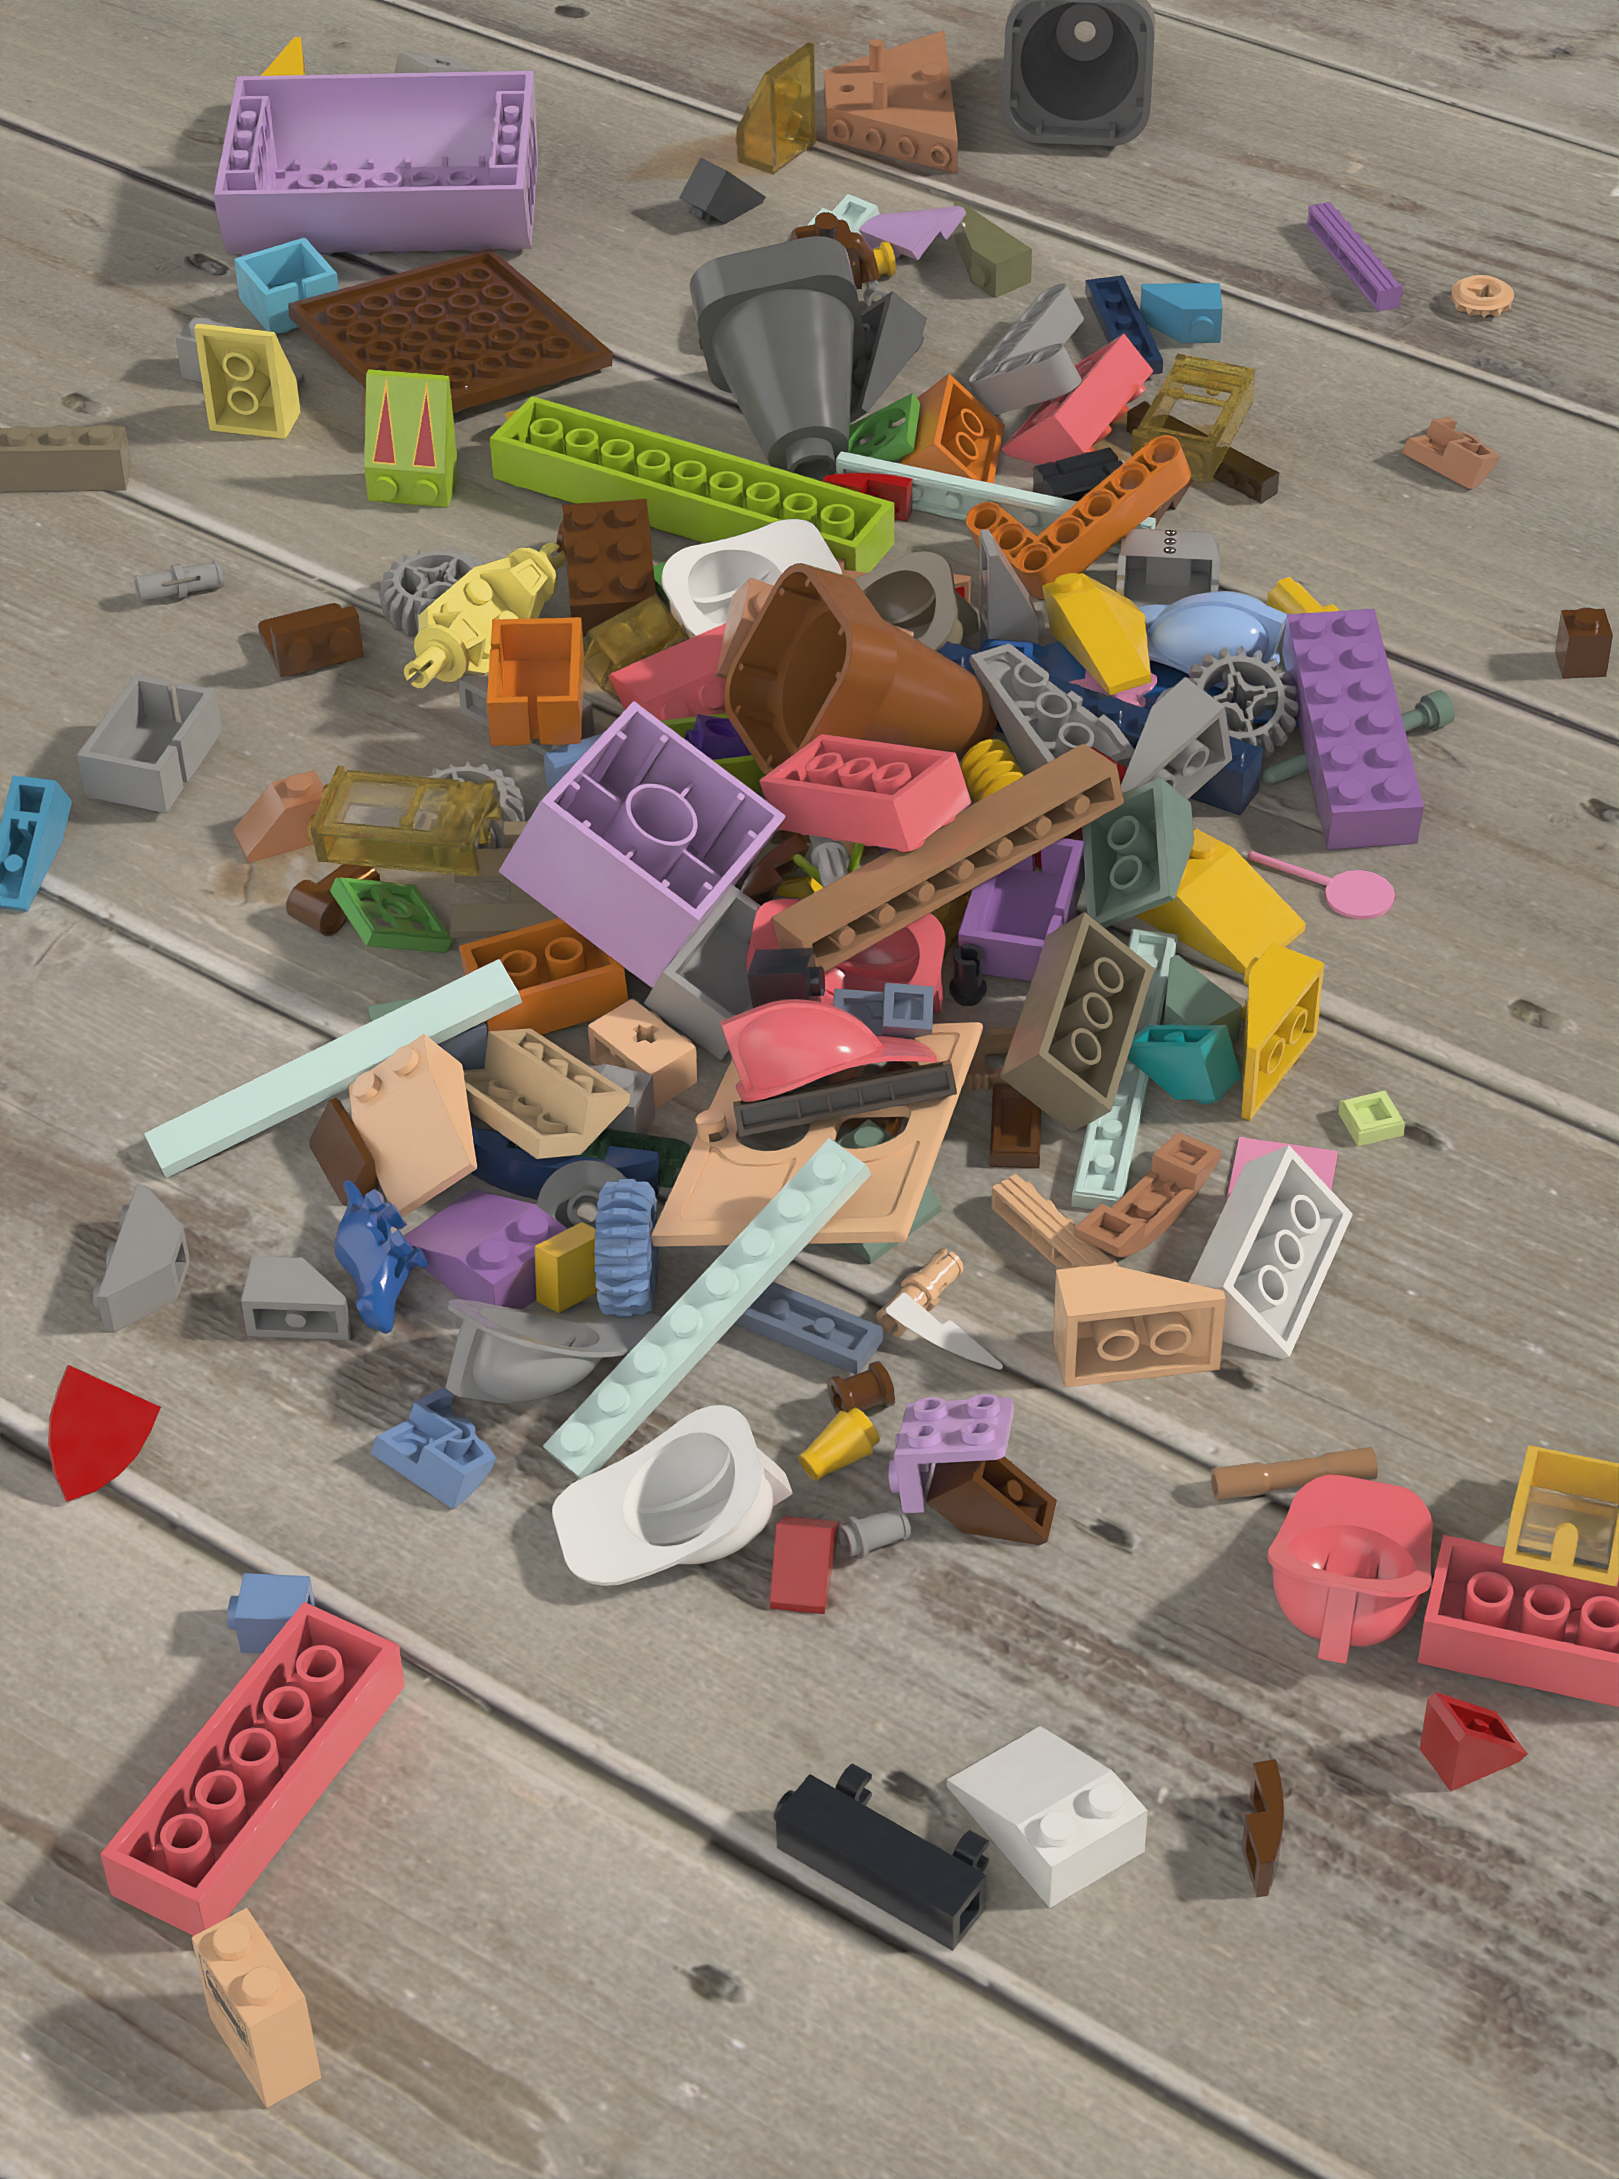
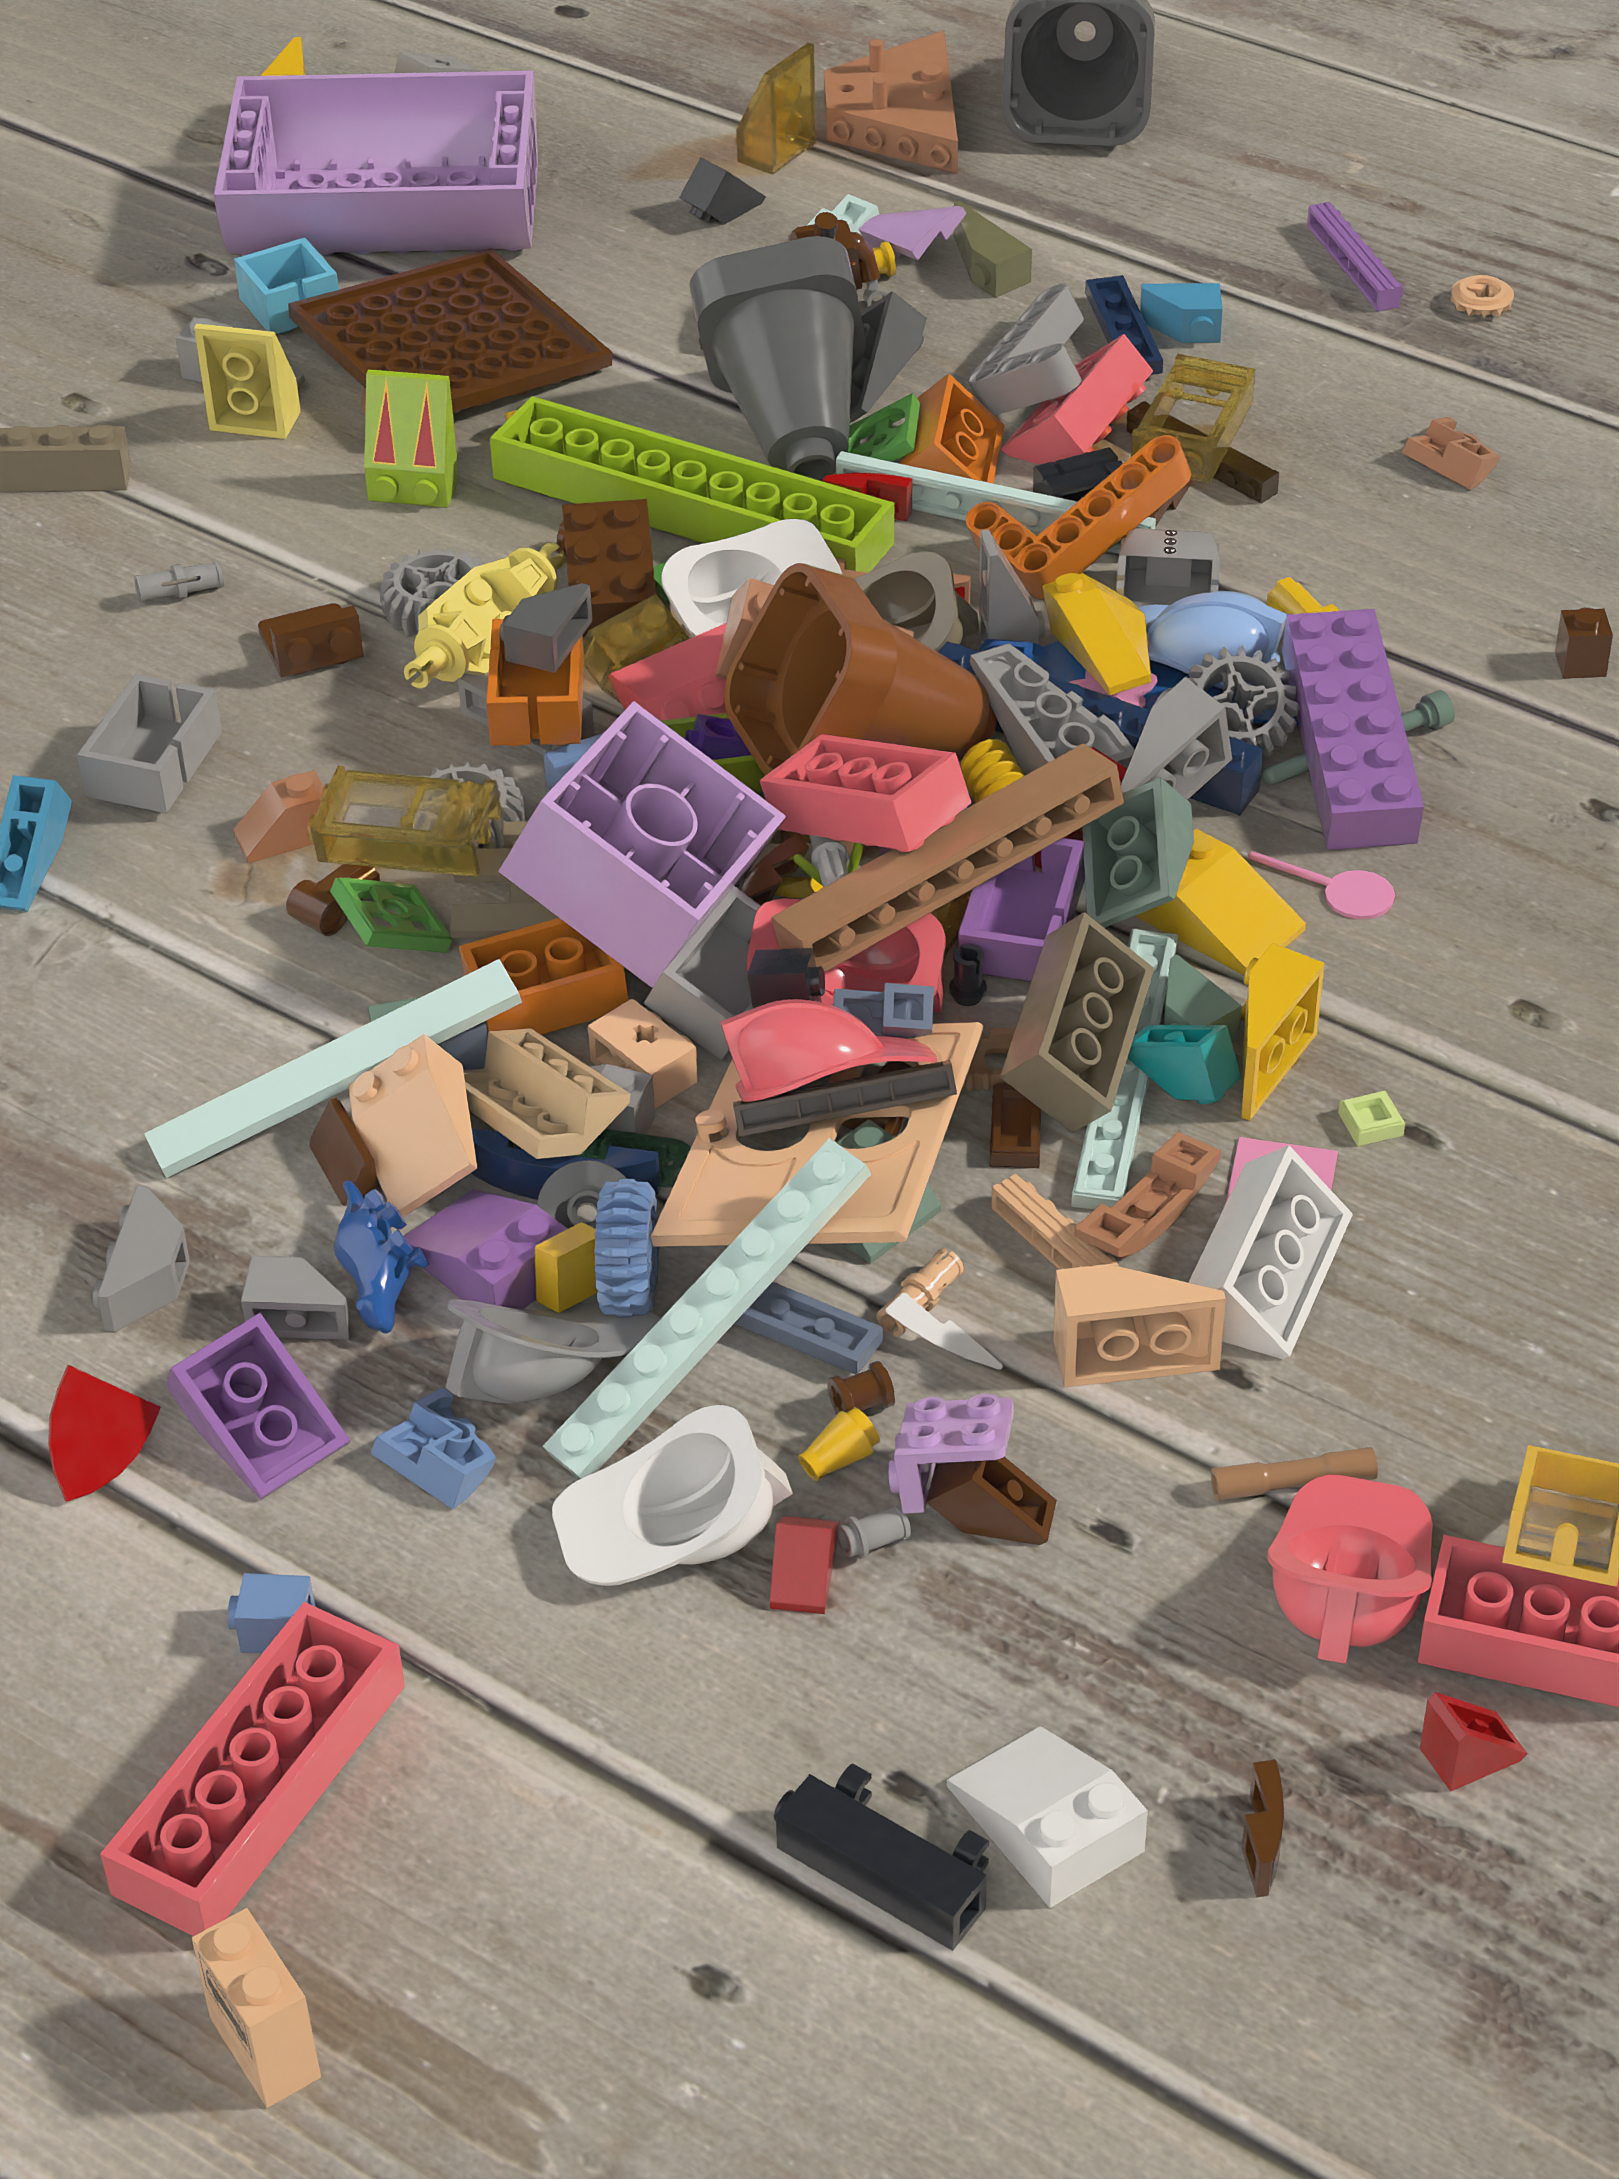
(256, 1407): none -> medium lavender slope
(547, 627): none -> dark grey slope

